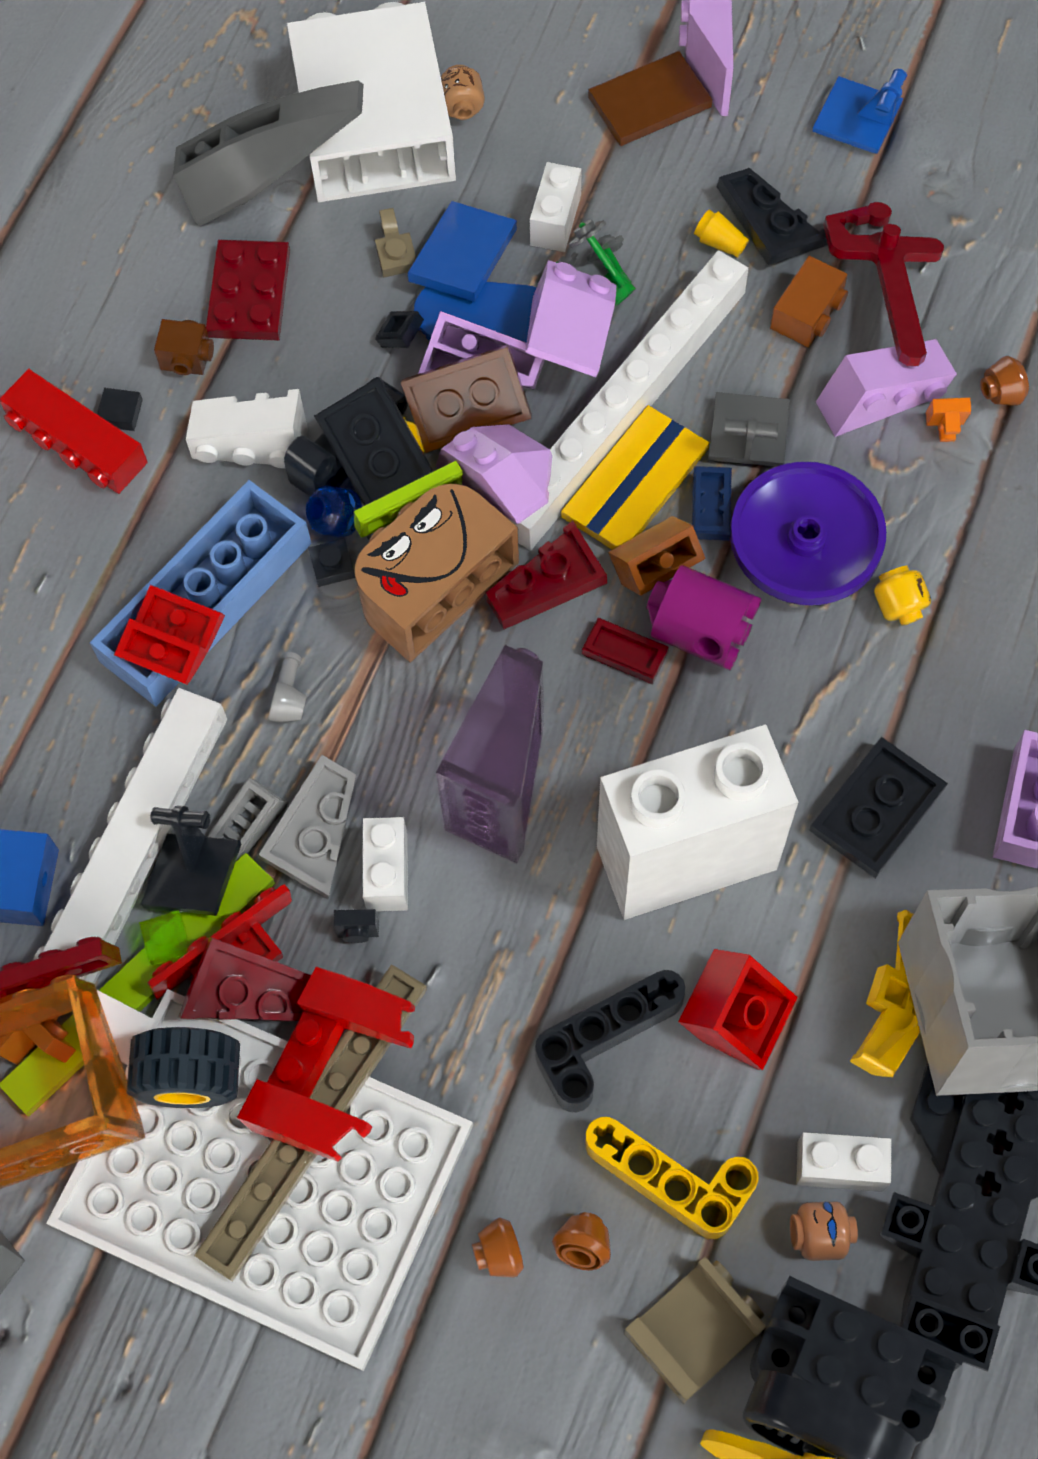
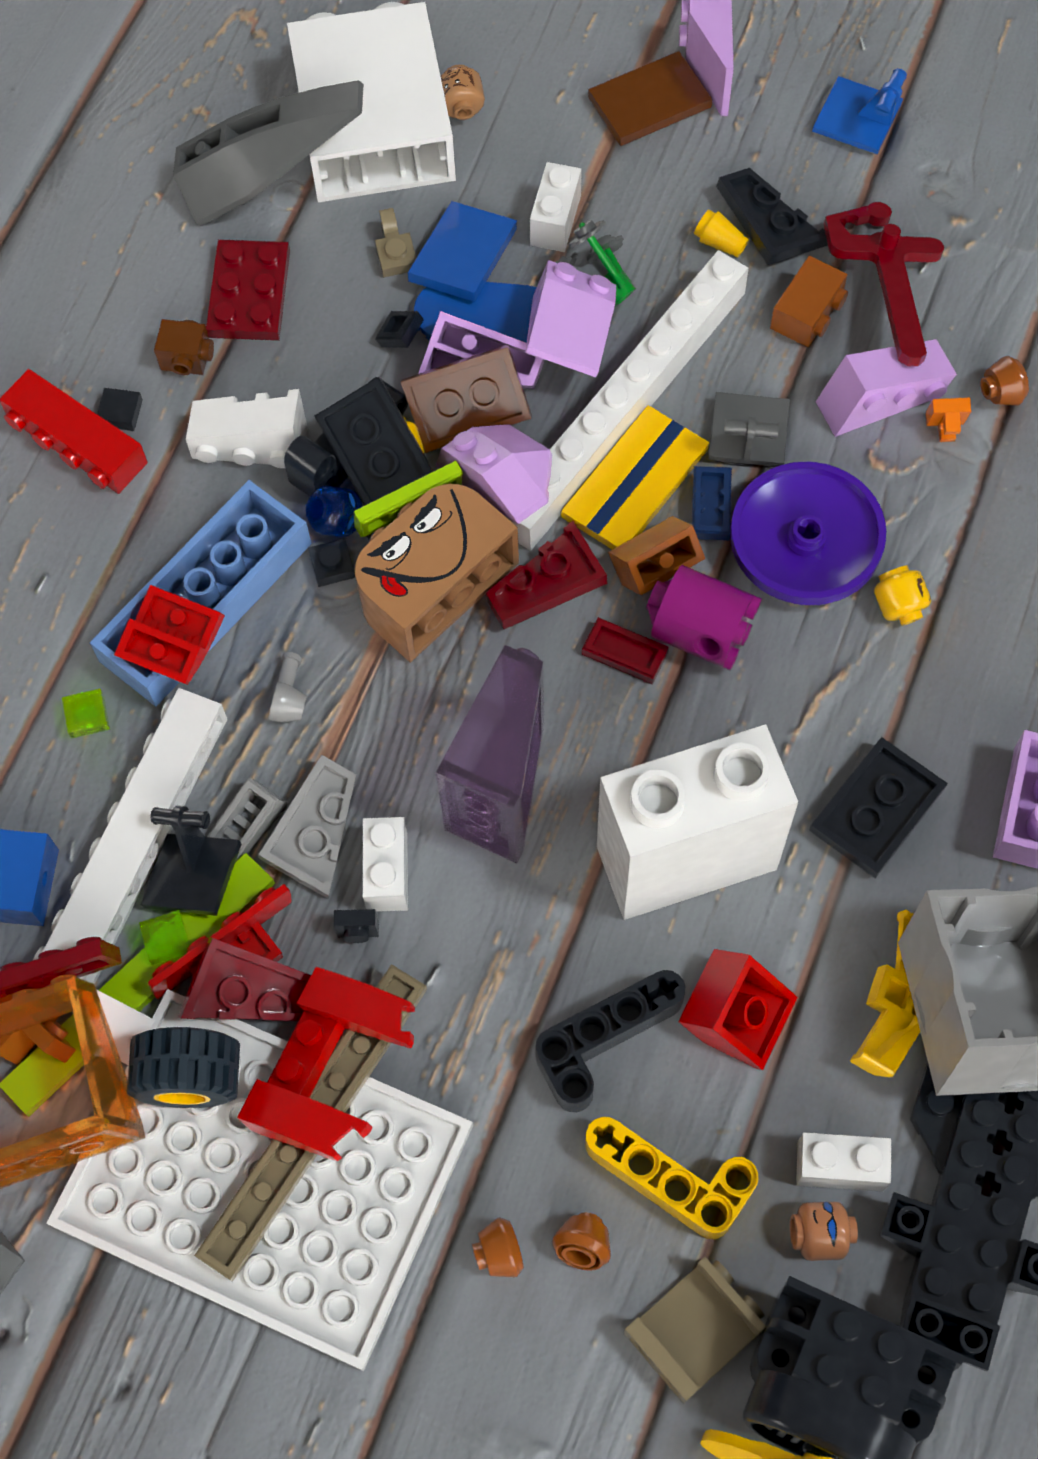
(85, 713): none -> clear neon green plate

